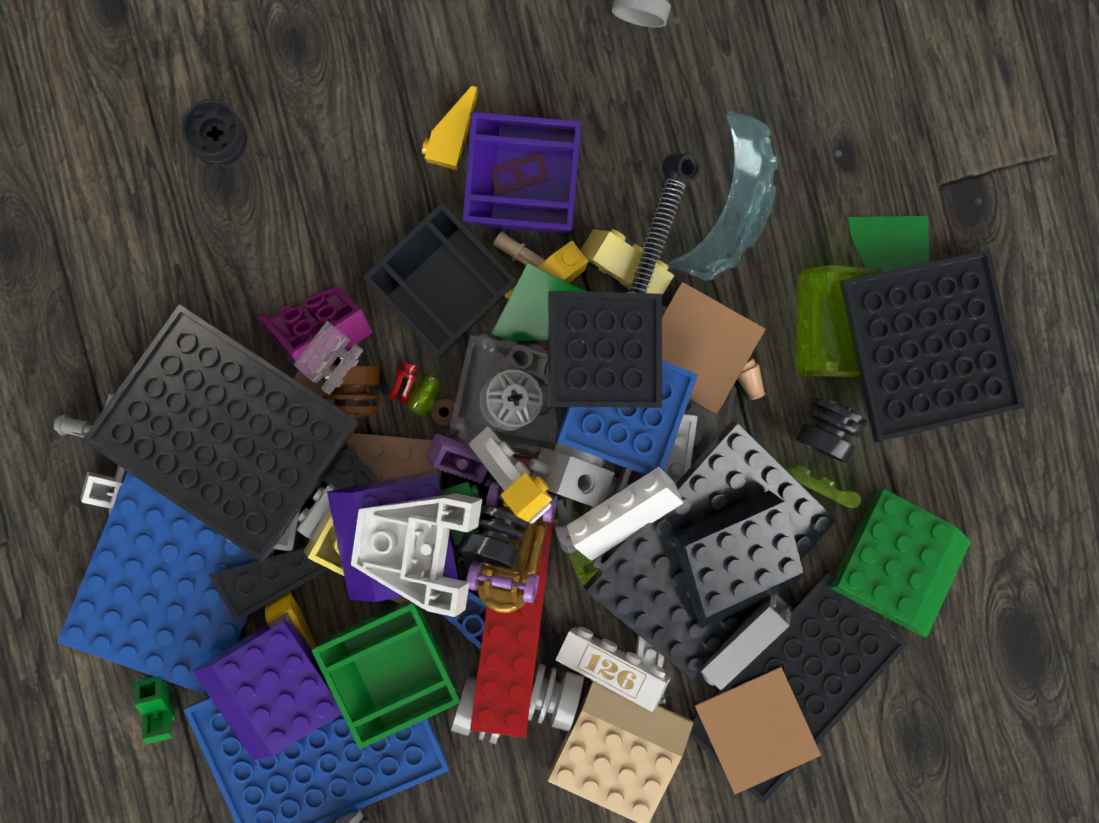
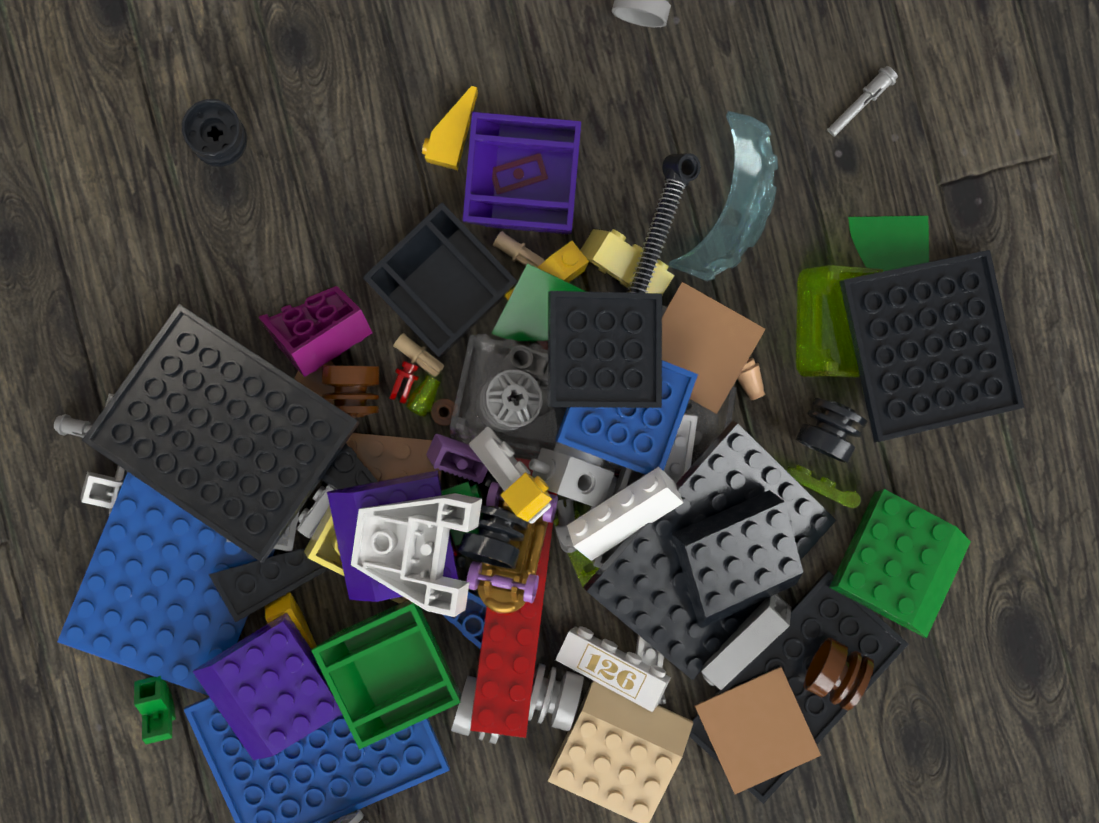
(322, 352): clear plate -> none
(418, 355): none -> tan axle
(838, 674): none -> reddish brown wheel
(886, 77): none -> light grey pin

